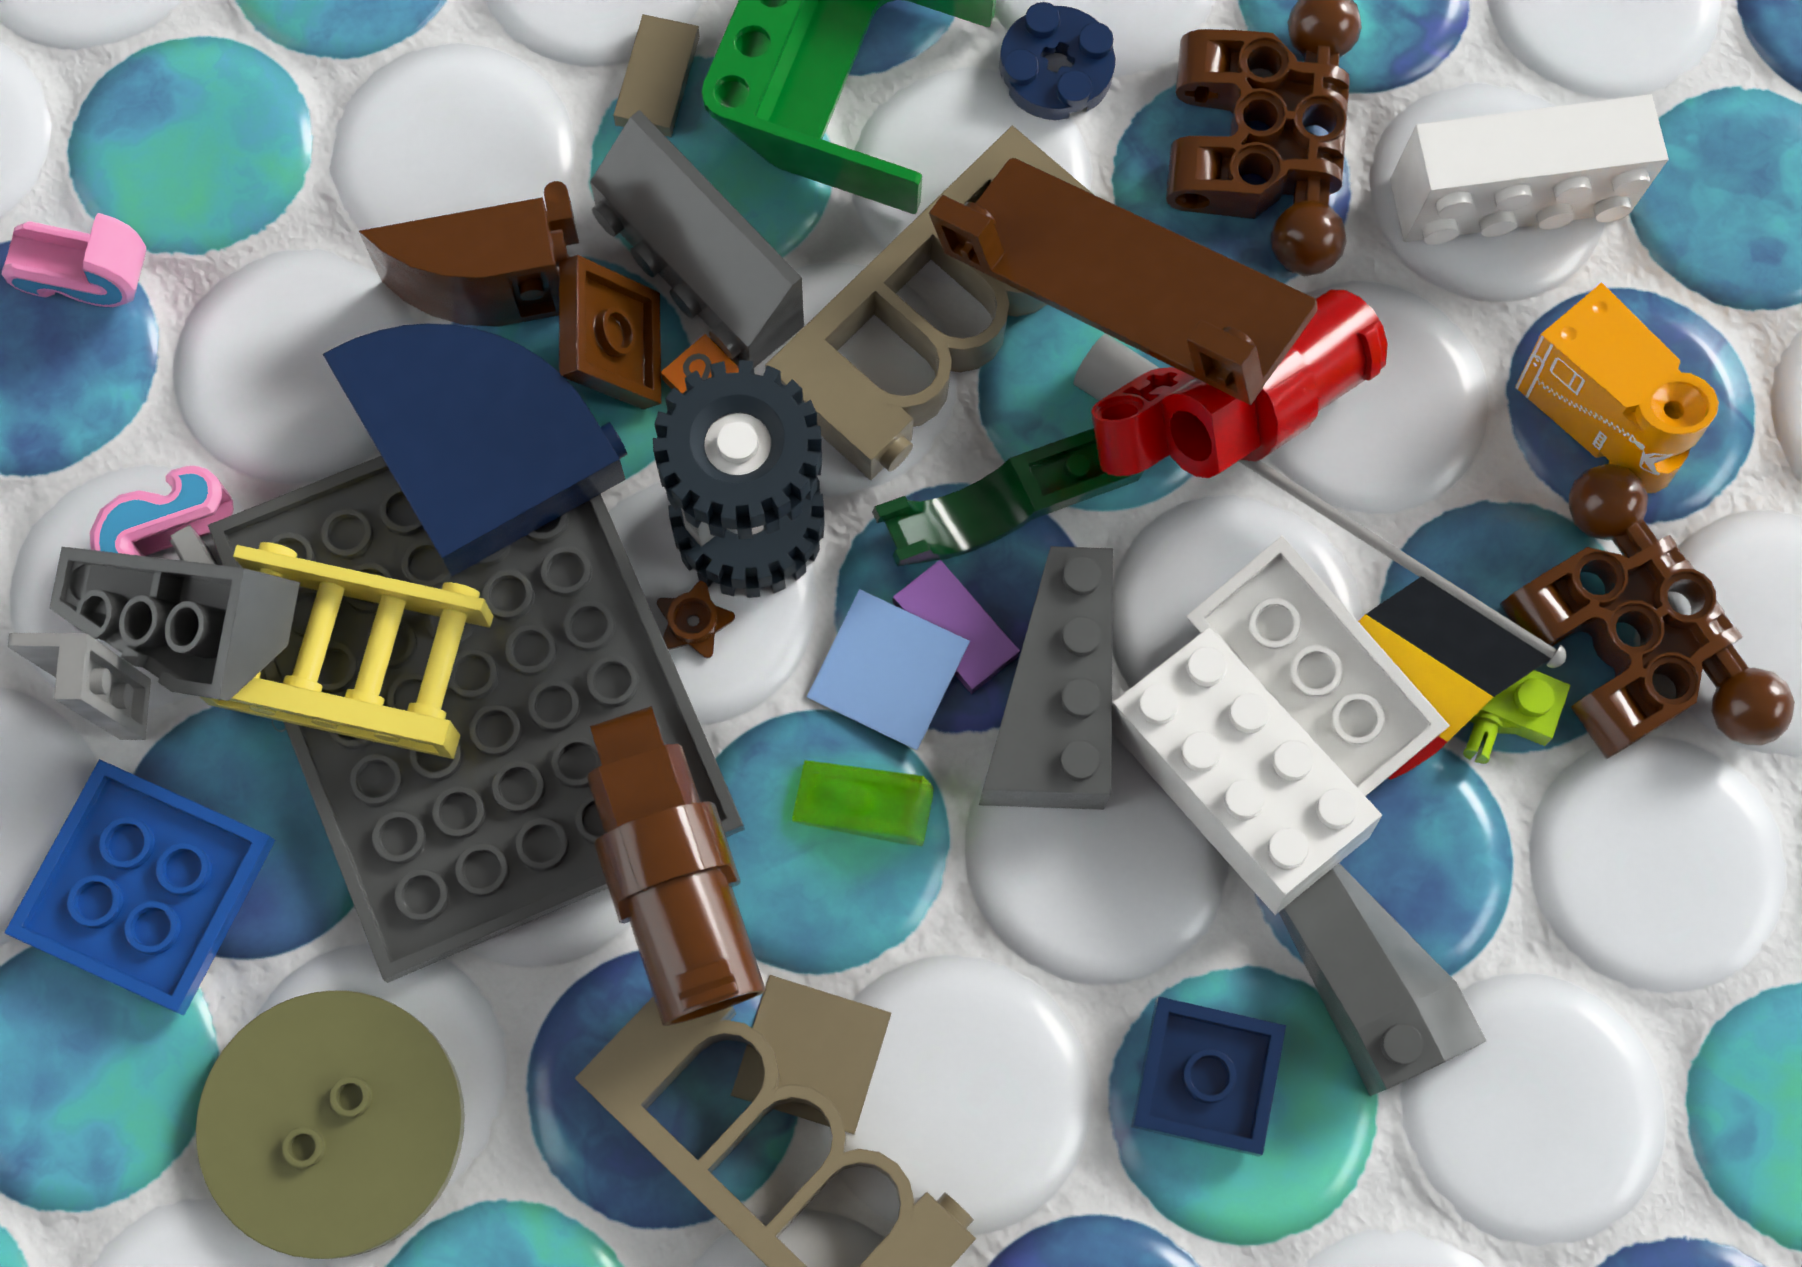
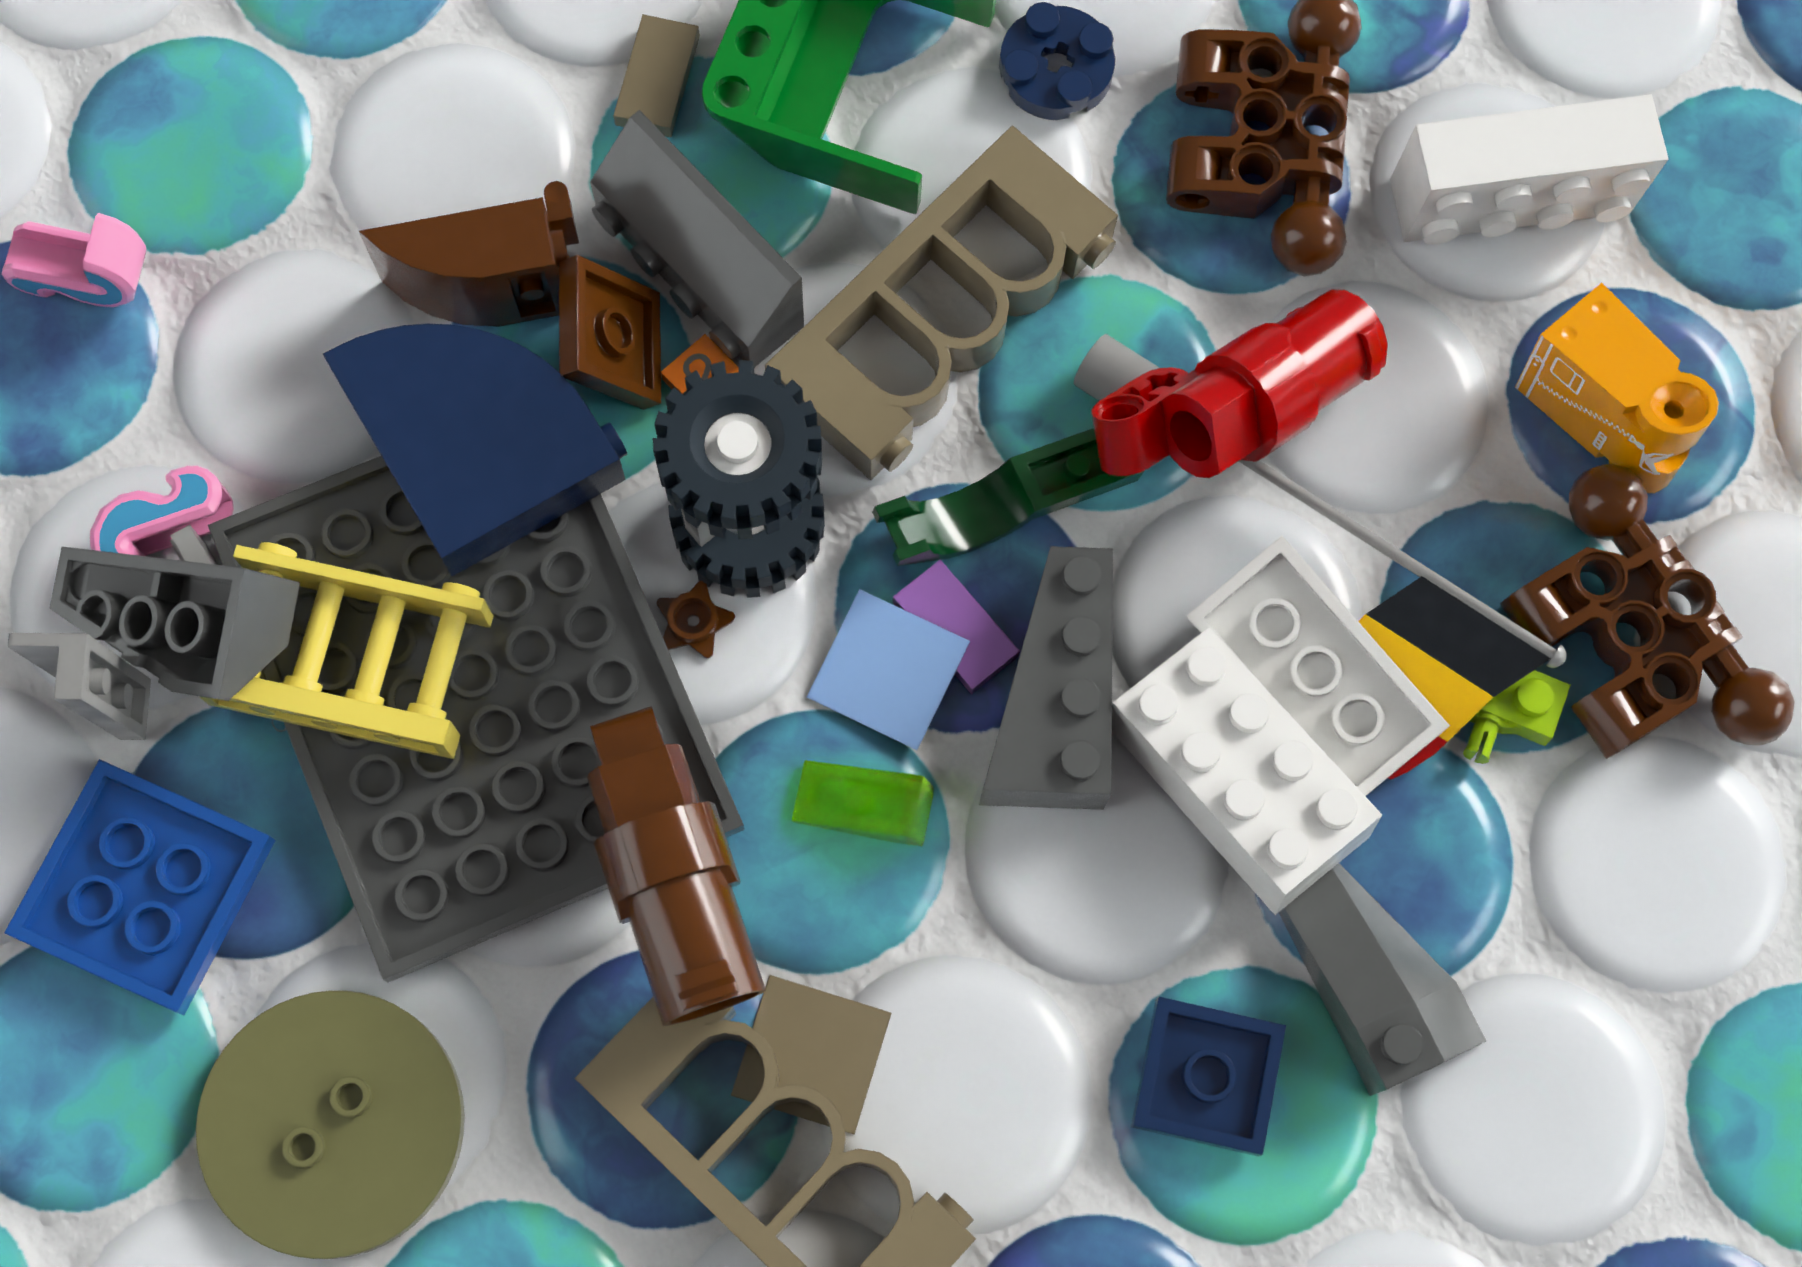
(1127, 277): reddish brown bracket -> none

